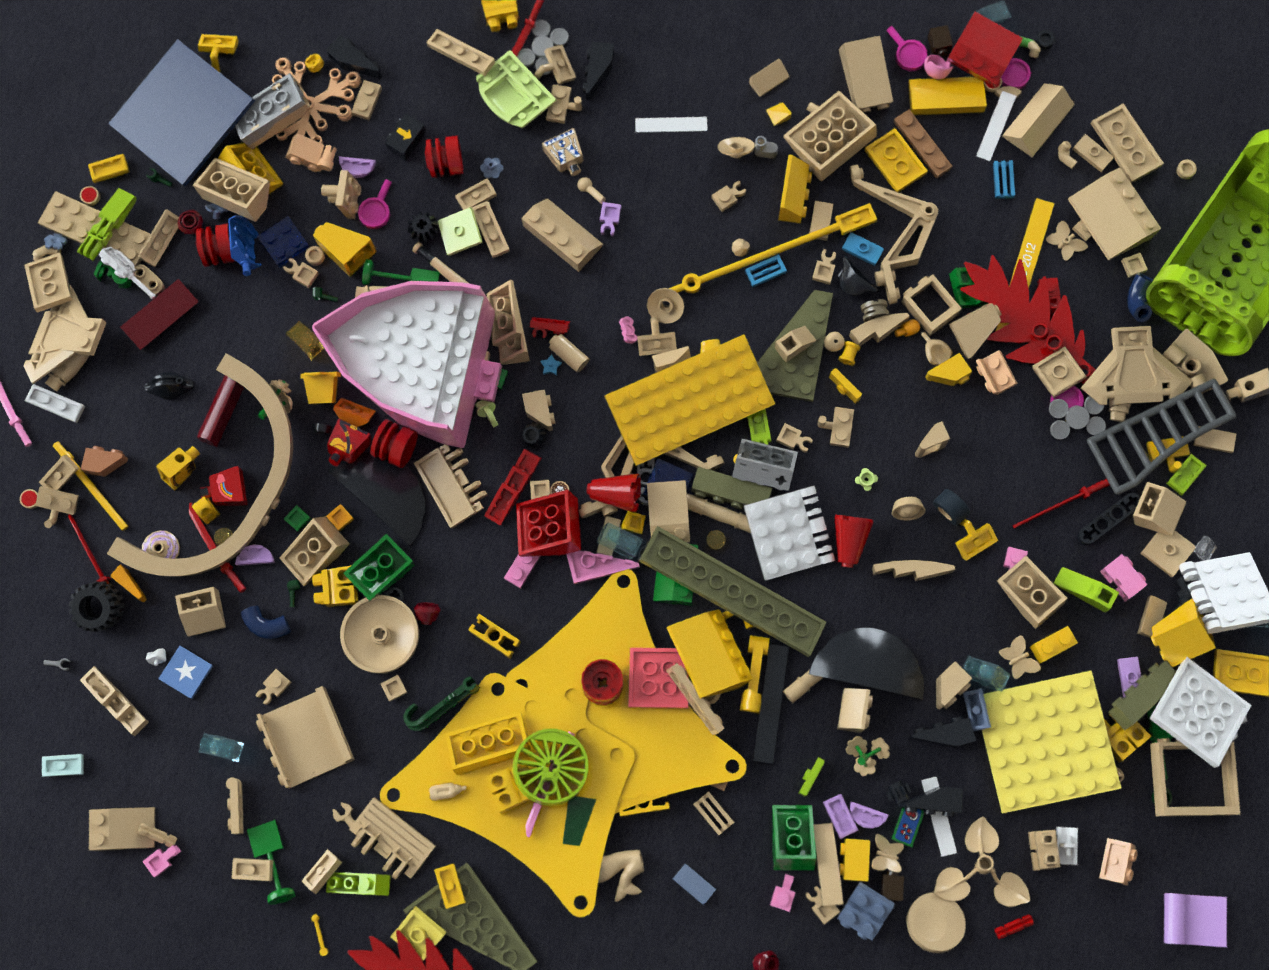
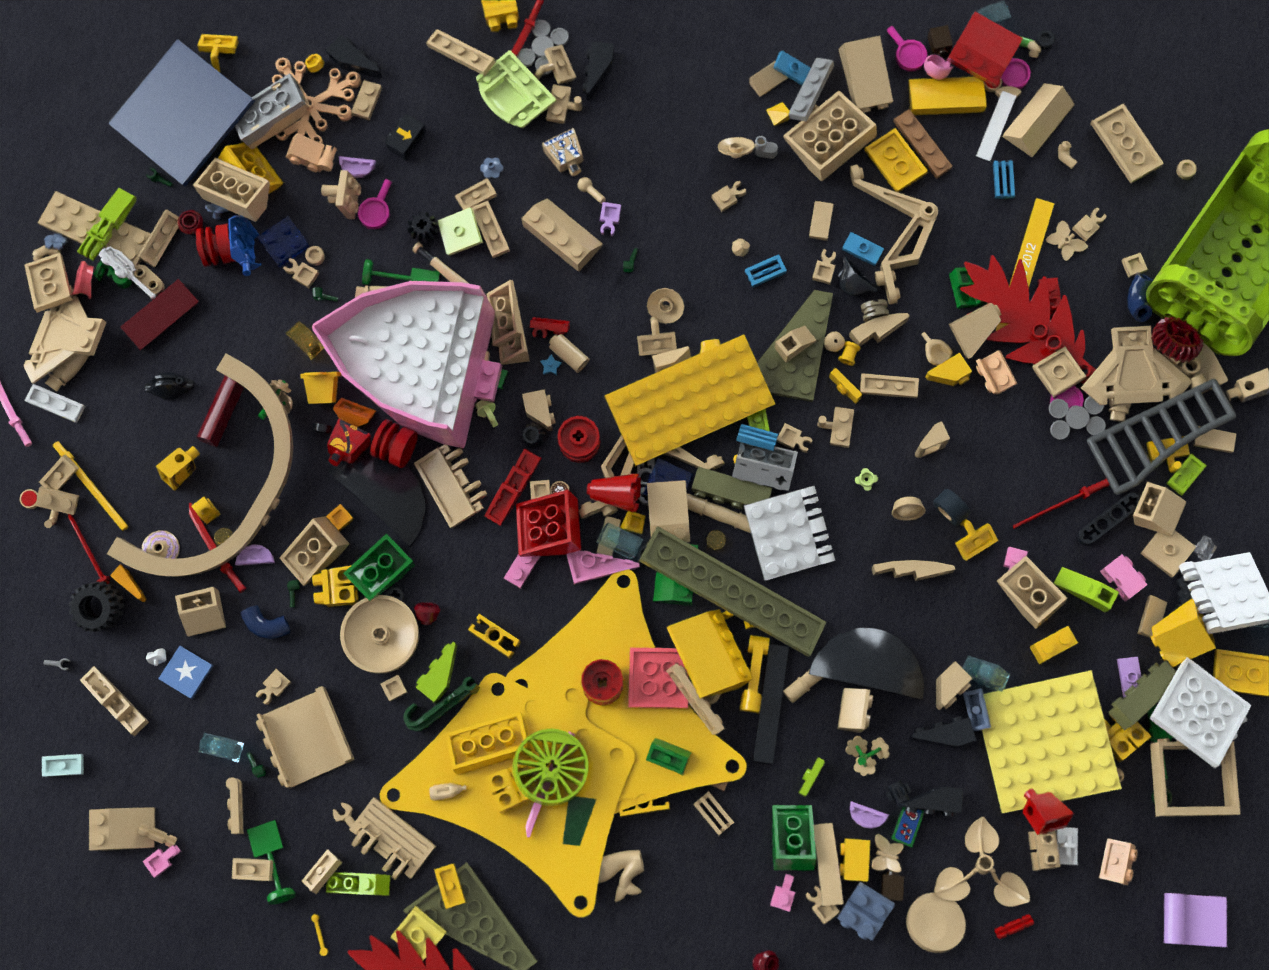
(83, 280): none -> coral hat
(89, 196): tile -> none
(102, 462): nougat slope -> none
(108, 168): yellow plate -> none
(226, 488): red torso -> none
(258, 771): none -> dark green hand
(297, 518): green tile -> none
(344, 246): yellow slope -> none
(438, 679): none -> lime slope
(444, 156): red wheel -> none
(576, 428): none -> red wheel
(628, 266): none -> dark green hand
(628, 330): bright pink piece -> none
(668, 756): none -> green slope
(671, 124): white sticker -> none
(694, 884): sand blue slope -> none
(757, 437): none -> dark azure tile
(791, 67): none -> dark azure plate
(795, 190): yellow slope -> none
(811, 89): none -> light grey plate
(840, 816): lavender plate -> none
(845, 223): yellow bar -> none
(851, 538): red cone -> none
(889, 385): none -> tan plate
(908, 328): light orange cylinder -> none
(928, 326): tan window -> none
(940, 823): white sticker -> none
(1018, 659): tan piece -> none
(1045, 812): none -> red torso
(1093, 153): tan plate -> none
(1114, 214): tan slope -> none
(1177, 339): none -> dark red gear

